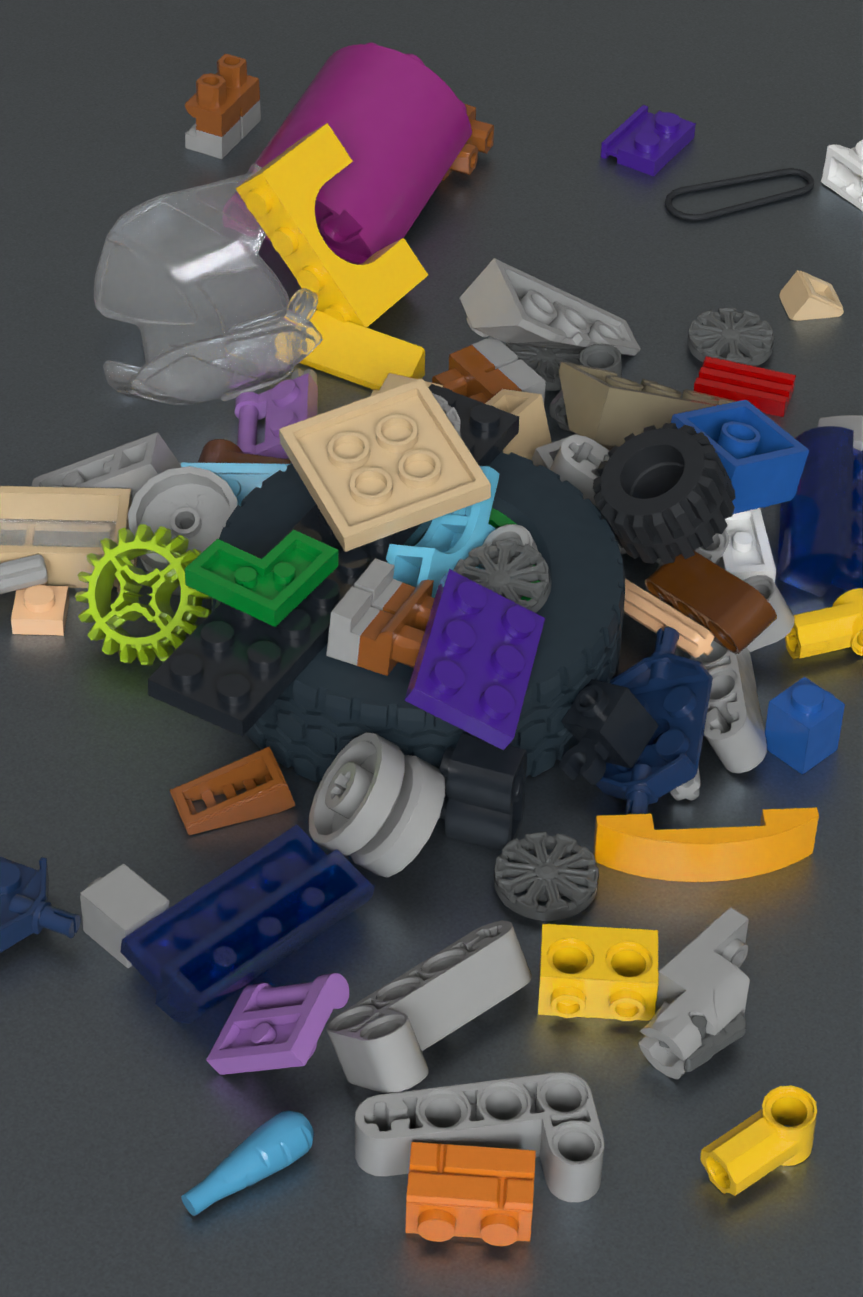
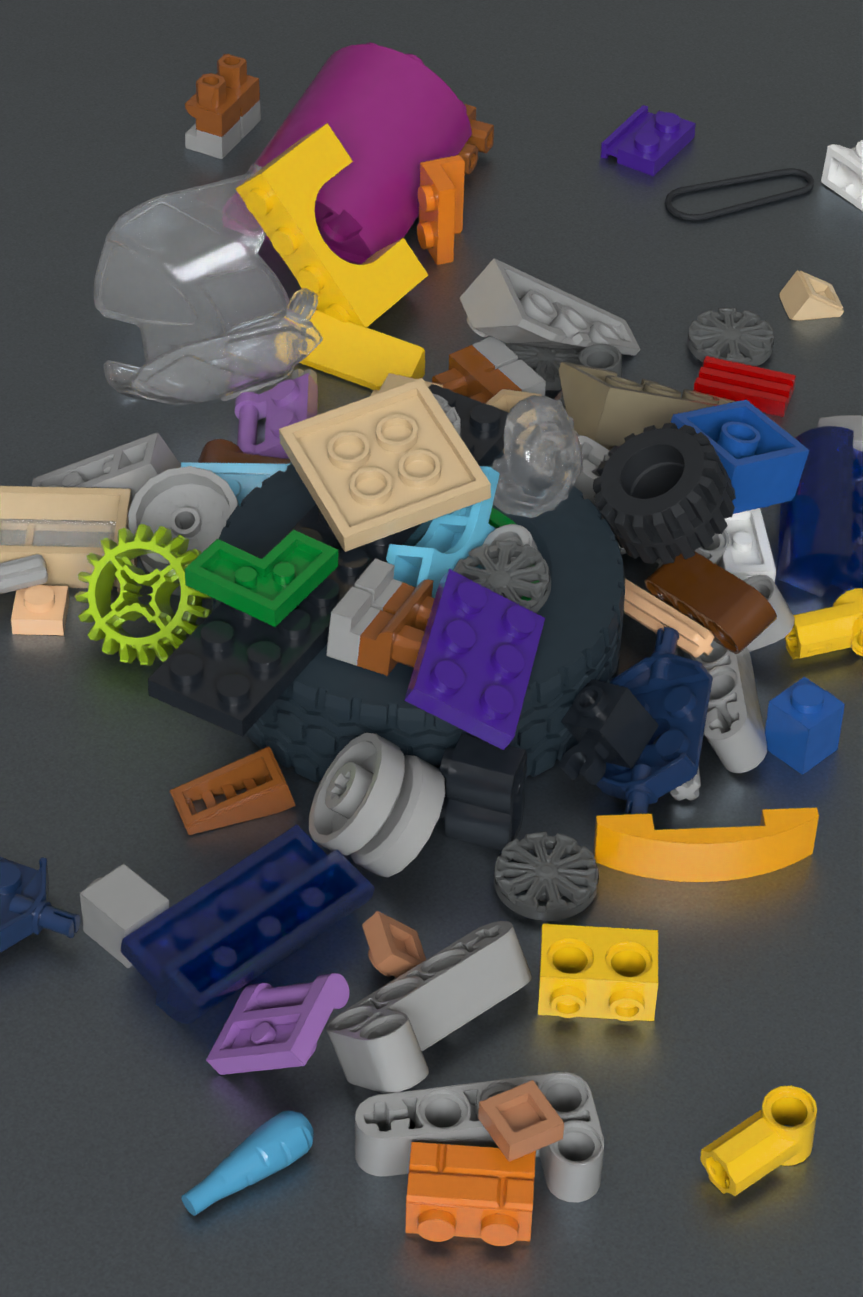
(392, 945): none -> nougat plate
(441, 206): none -> orange bracket
(521, 1120): none -> nougat plate
(538, 459): none -> clear helmet
(700, 999): light grey plate -> none

